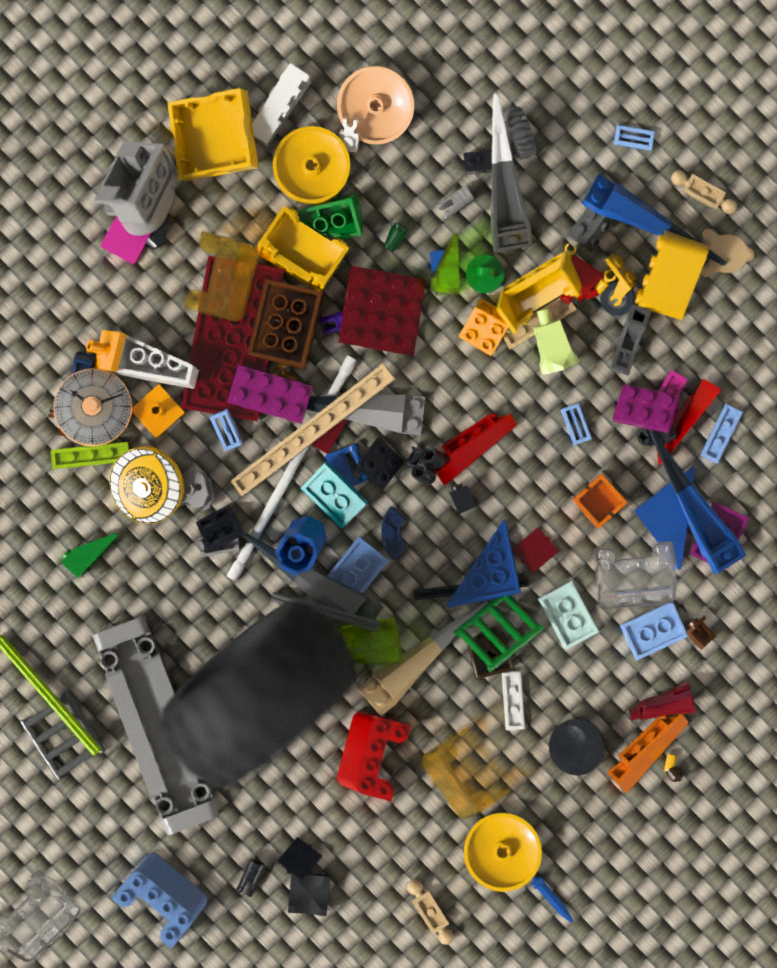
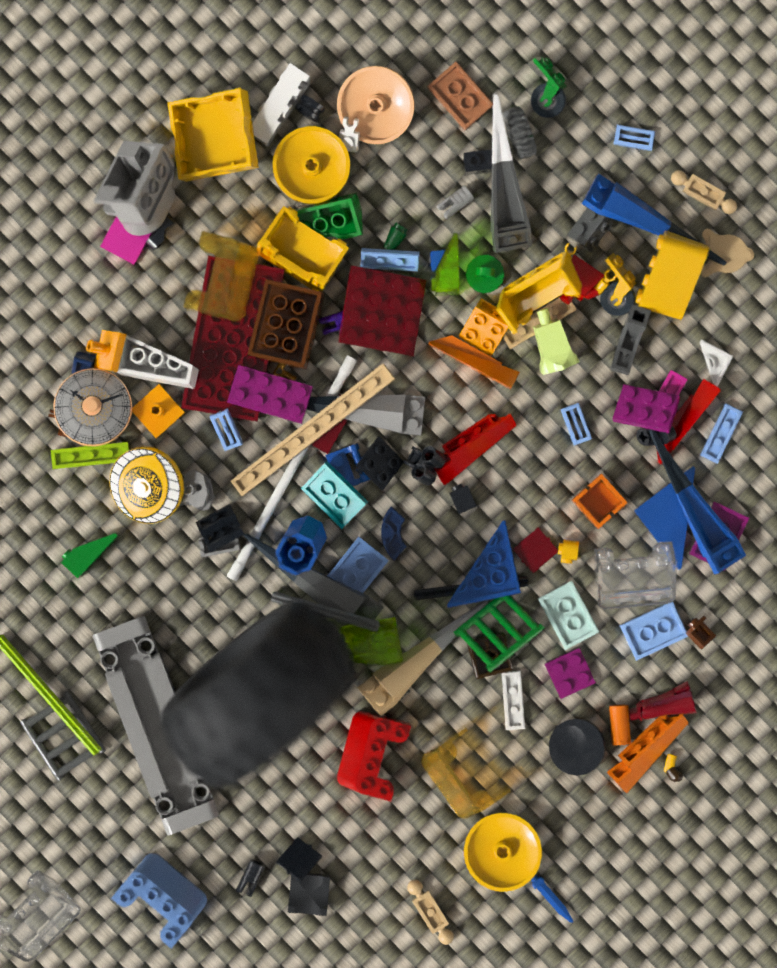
(309, 108): none -> black wheel
(389, 259): none -> light blue tile
(460, 96): none -> nougat tile
(476, 360): none -> orange wedge
(548, 98): none -> plate
(568, 551): none -> yellow plate
(569, 673): none -> magenta plate
(620, 724): none -> orange pin
(716, 361): none -> white tile

